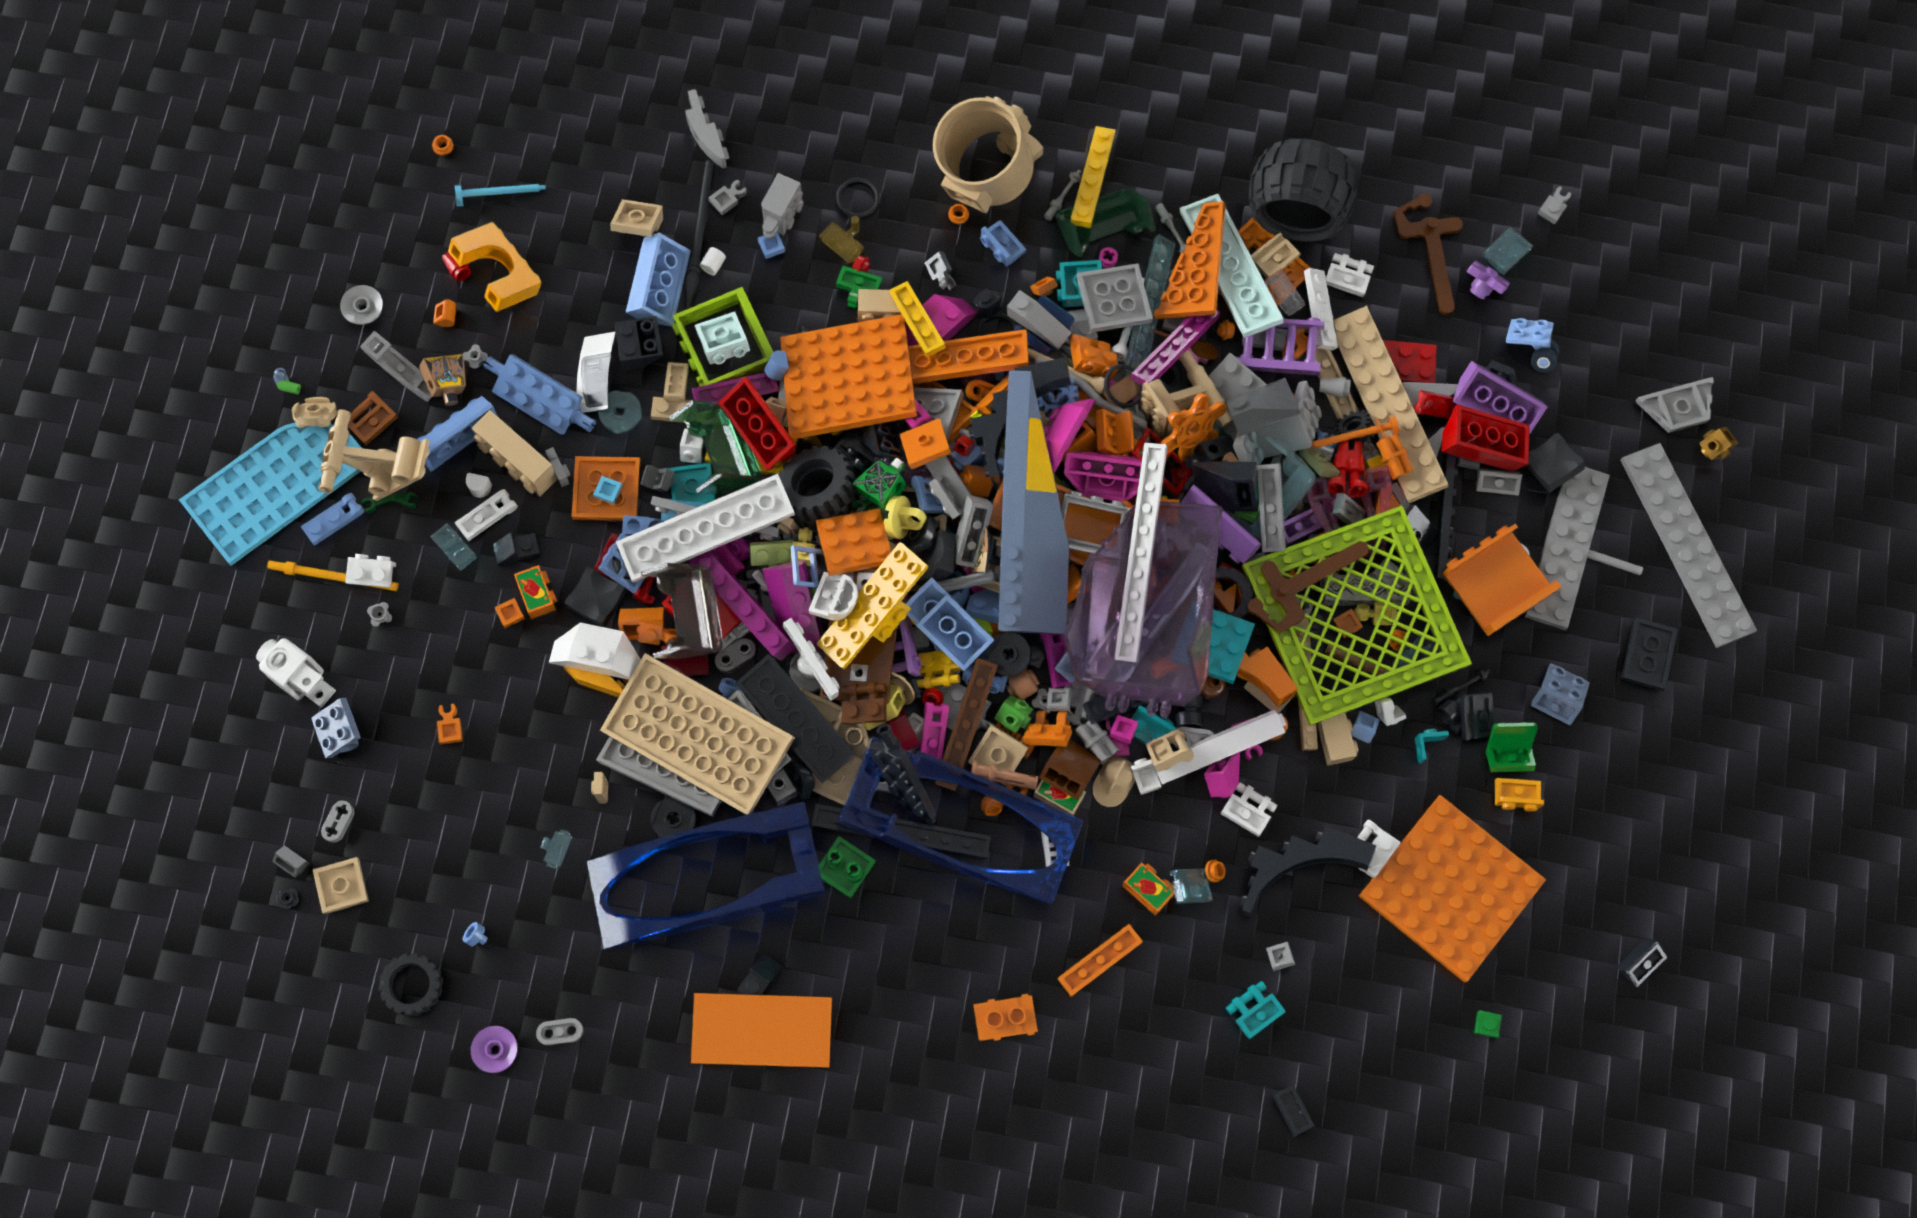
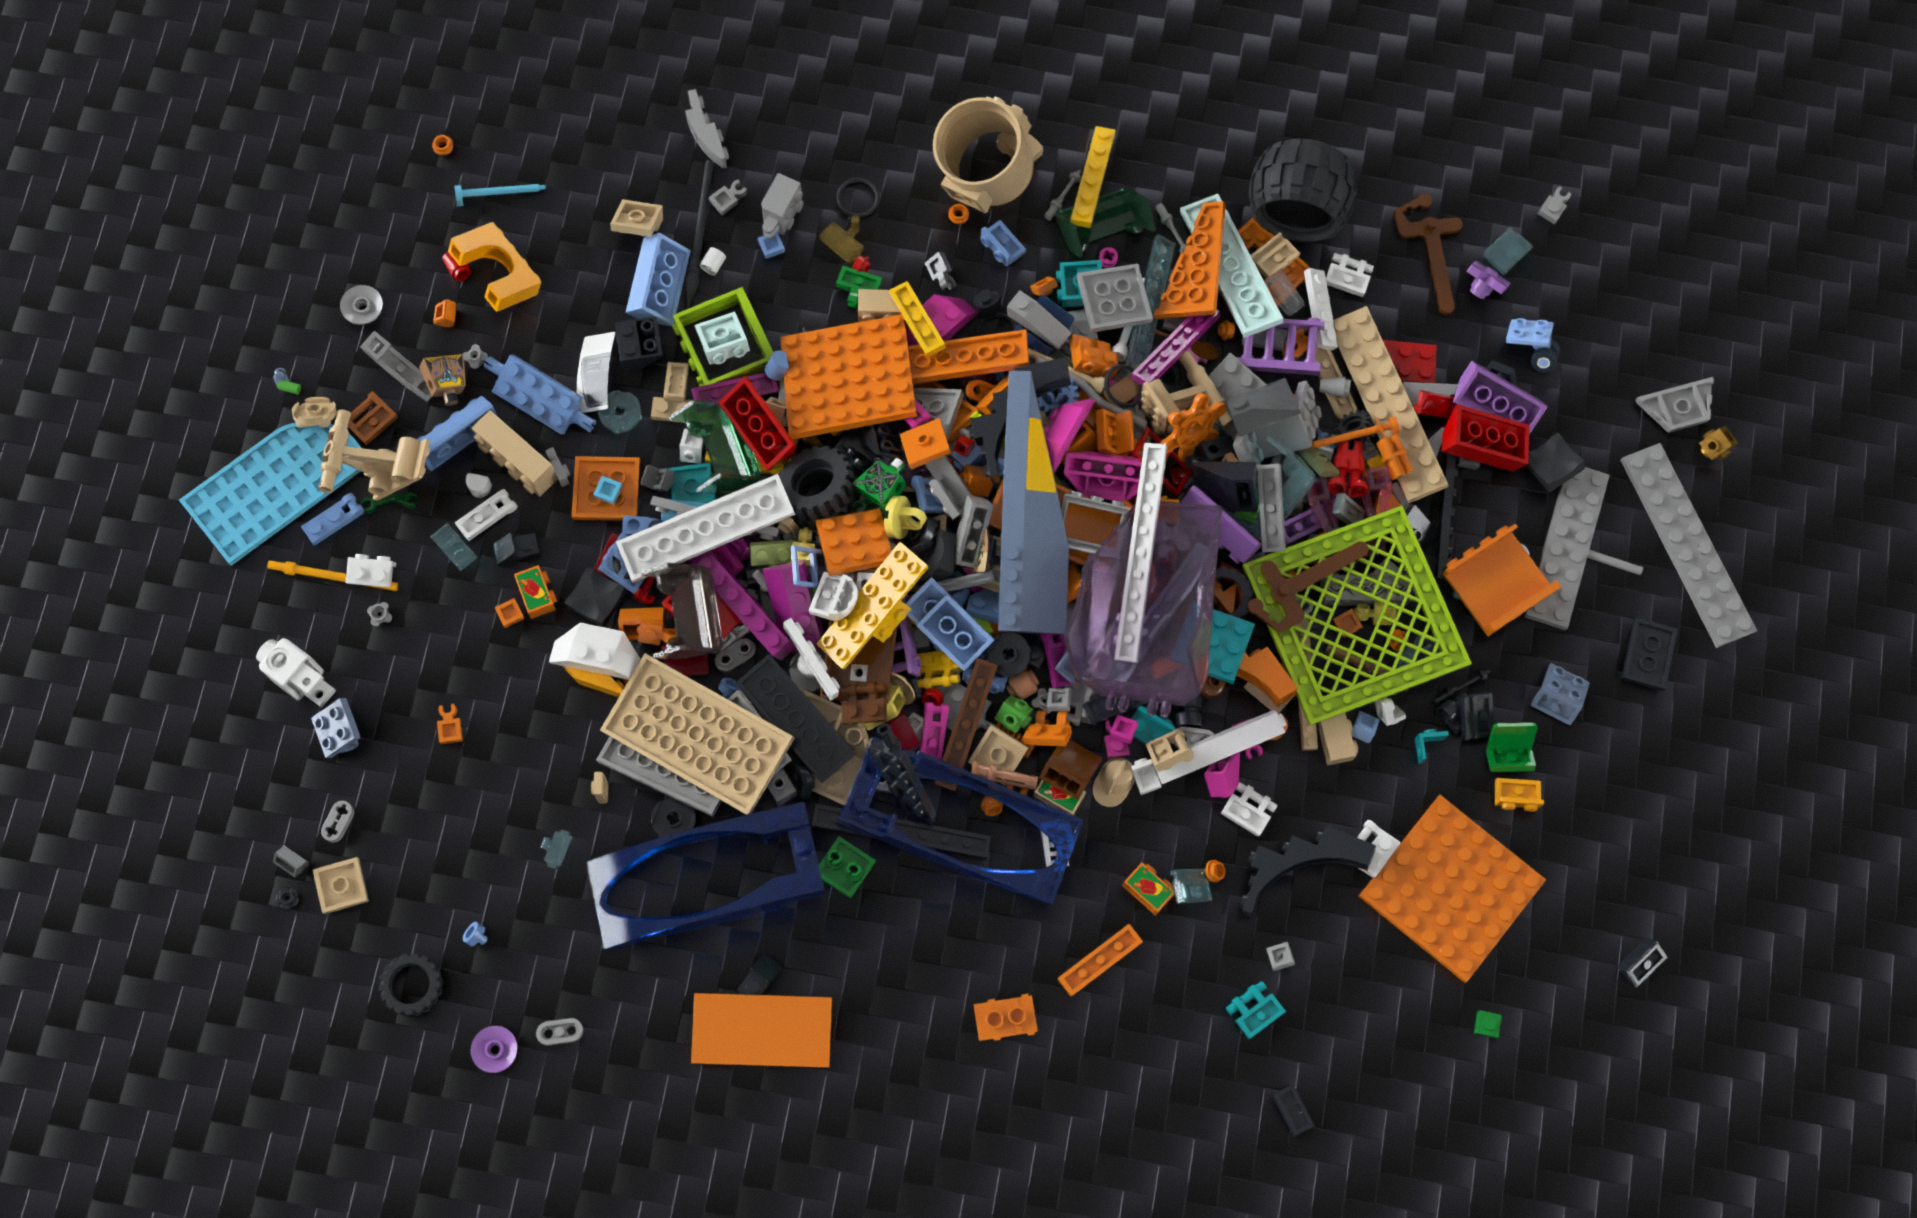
(1096, 740): light grey piece -> none
(1498, 481): light grey slope -> none

